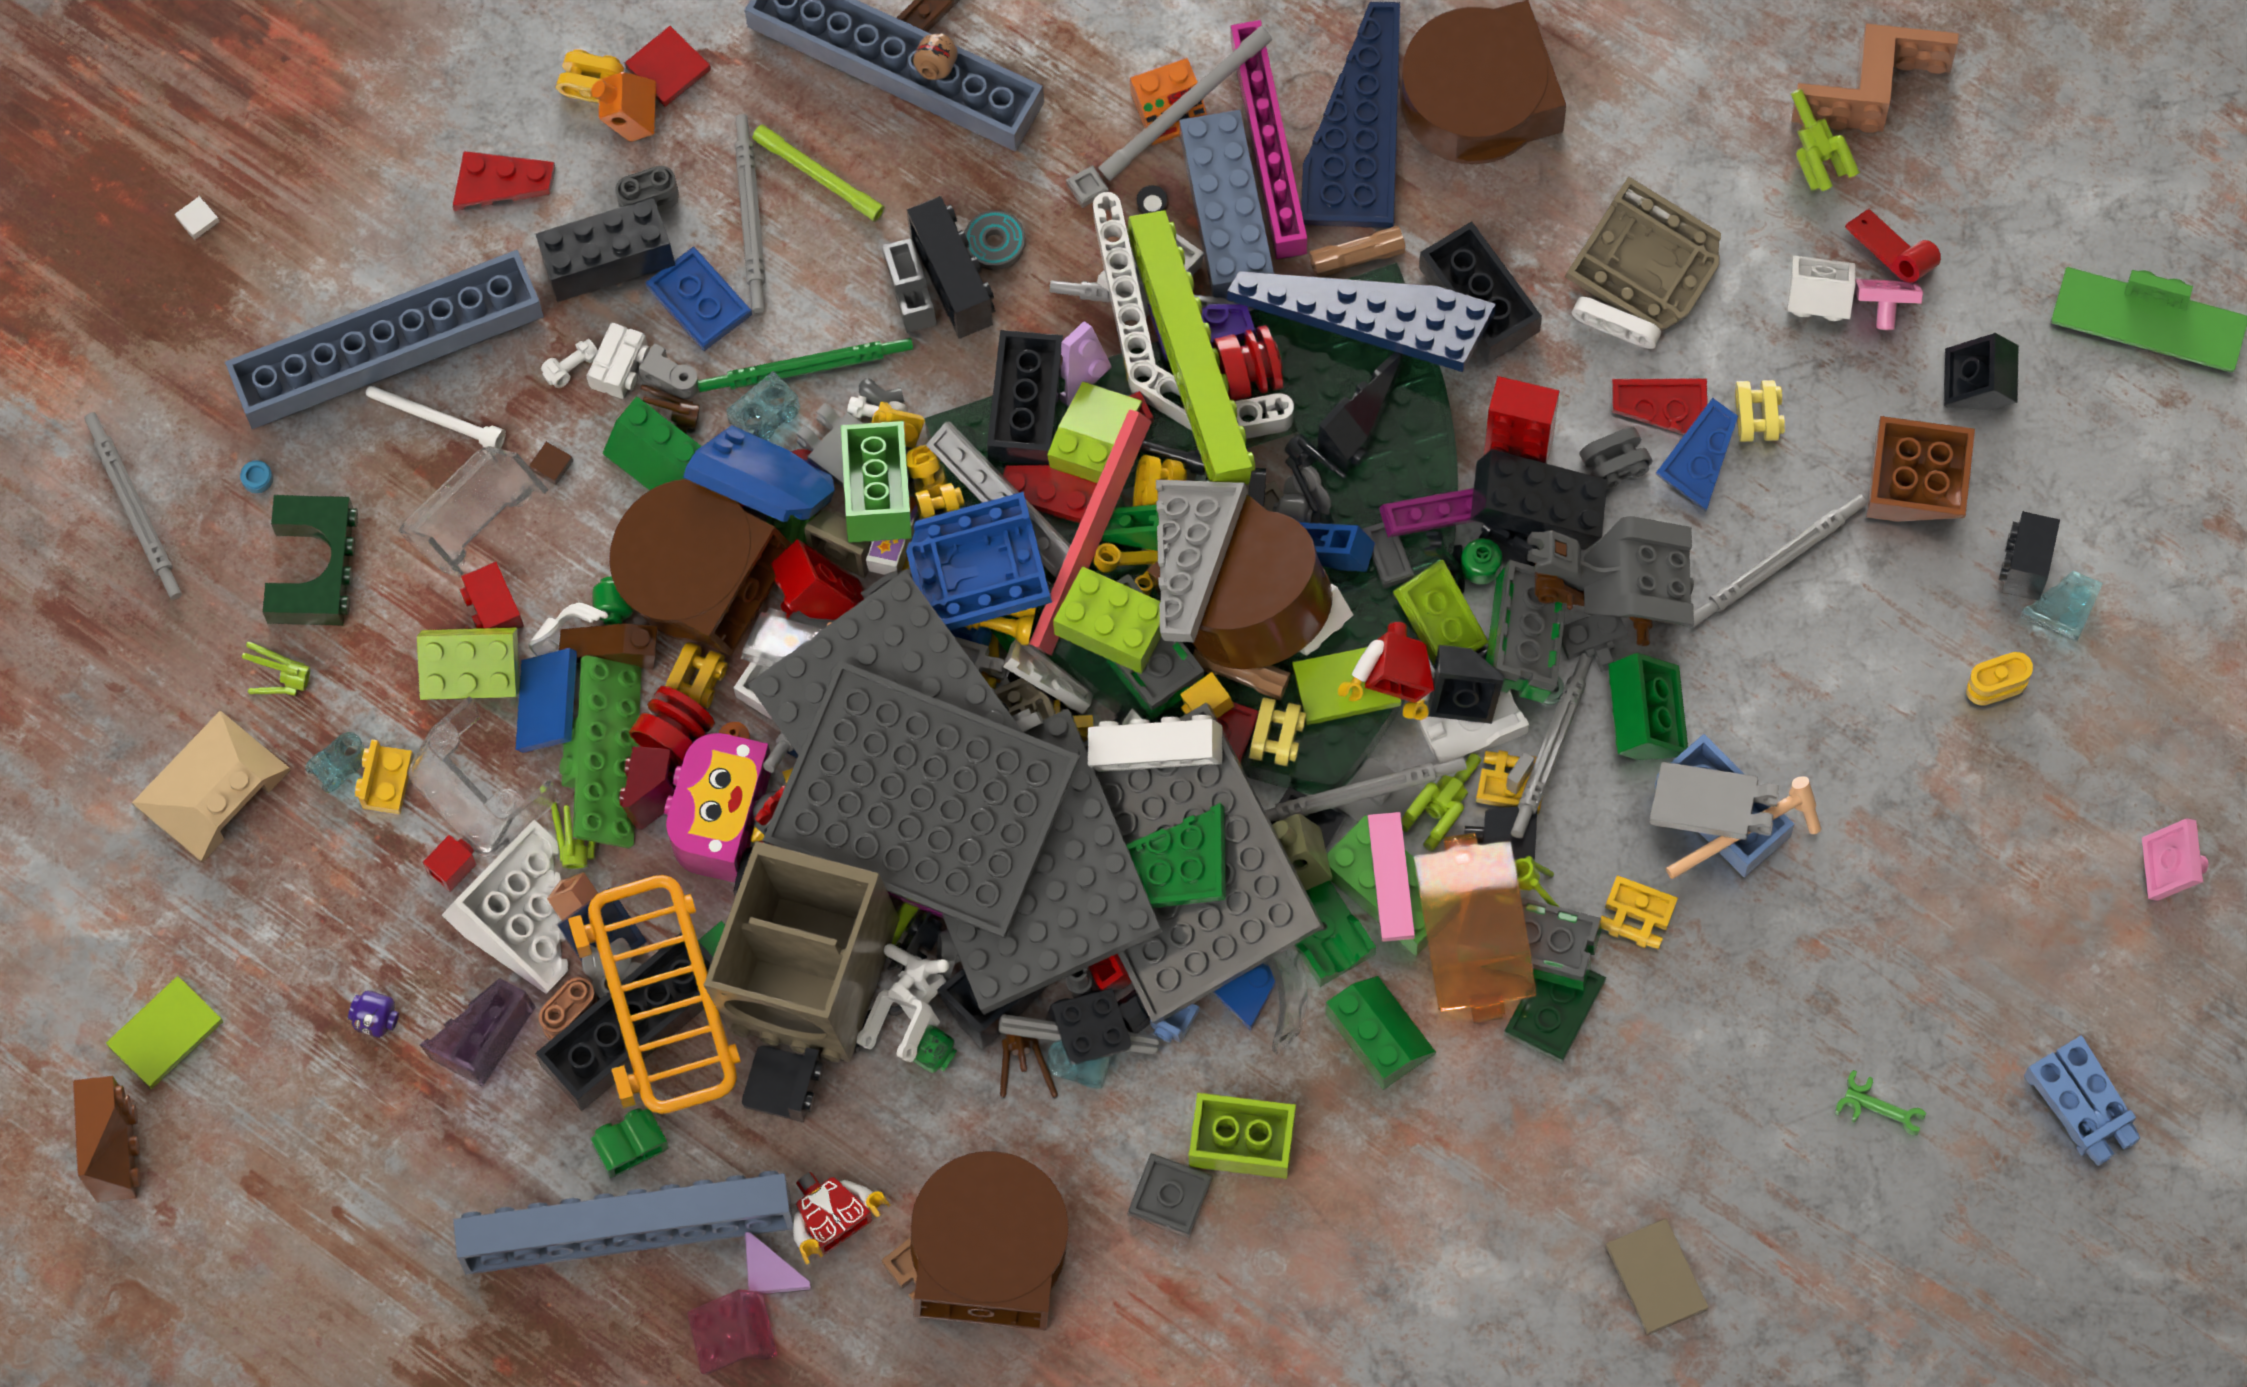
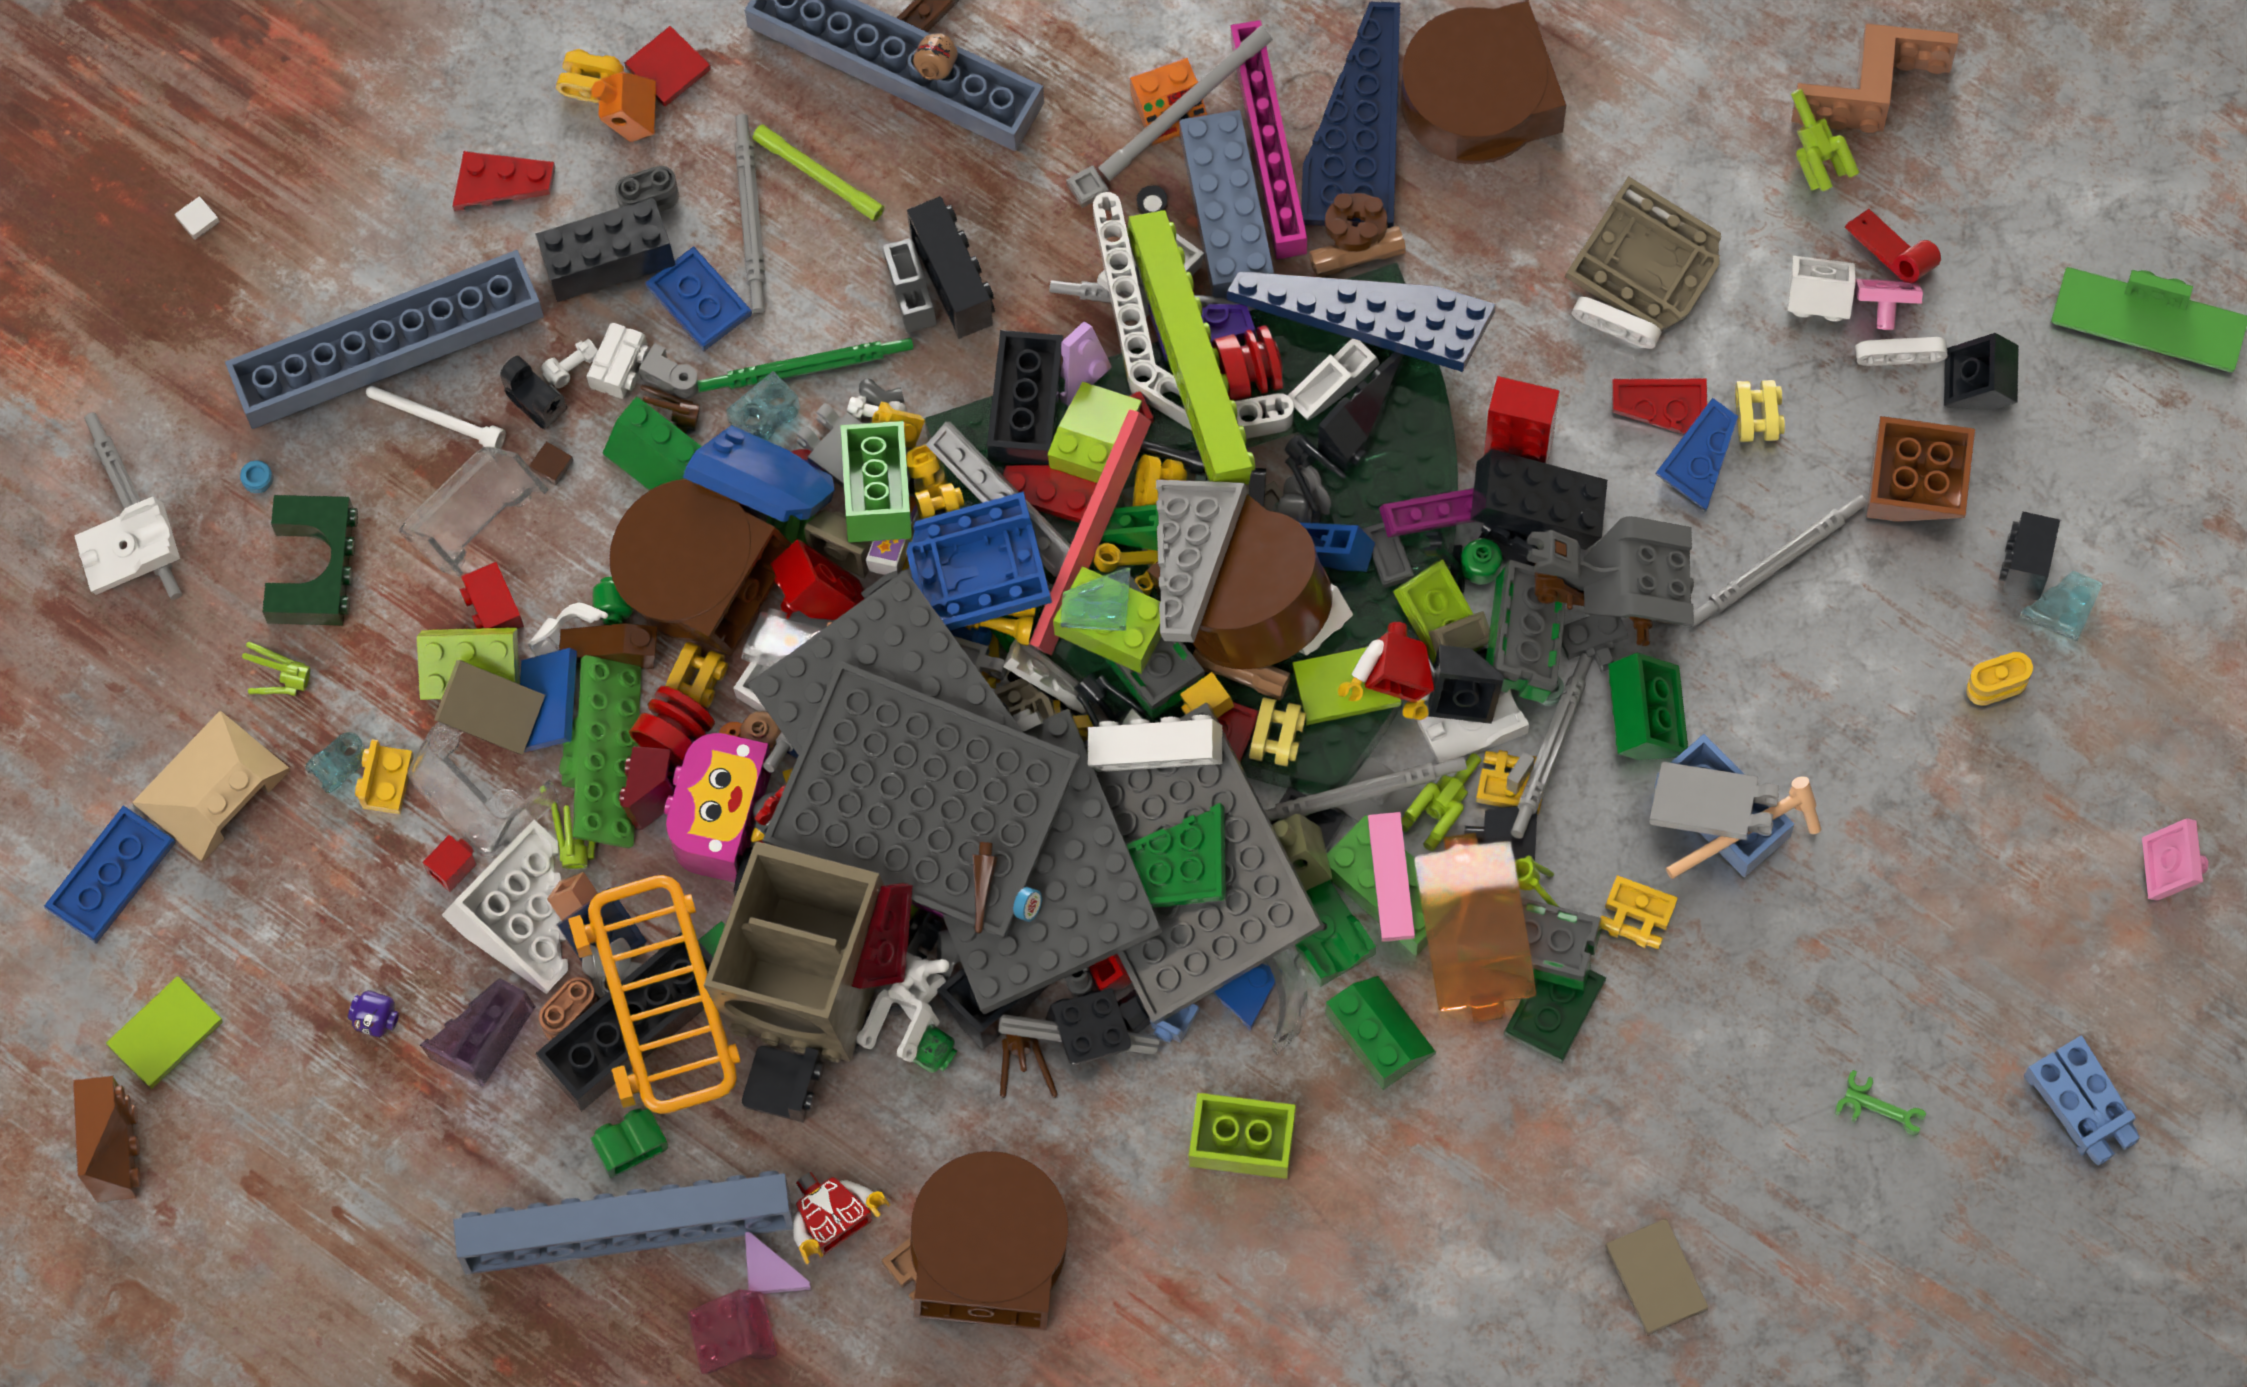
(109, 874): none -> blue tile
(148, 545): none -> white piece
(489, 707): none -> dark tan tile
(530, 393): none -> black piece
(760, 728): none -> medium nougat head
(887, 939): none -> dark red wing
(984, 867): none -> reddish brown piece
(995, 223): dark grey tile -> none
(1027, 904): none -> dark azure tile
(1088, 1074): clear light blue piece -> none
(1092, 690): none -> black plant
(1098, 603): none -> clear light blue wing
(1169, 1195): dark grey tile -> none
(1333, 379): none -> white slope
(1354, 206): none -> reddish brown plate
(1465, 633): none -> dark tan tile
(1471, 267): black brick -> none
(1633, 462): dark grey brick -> none
(1901, 351): none -> white beam

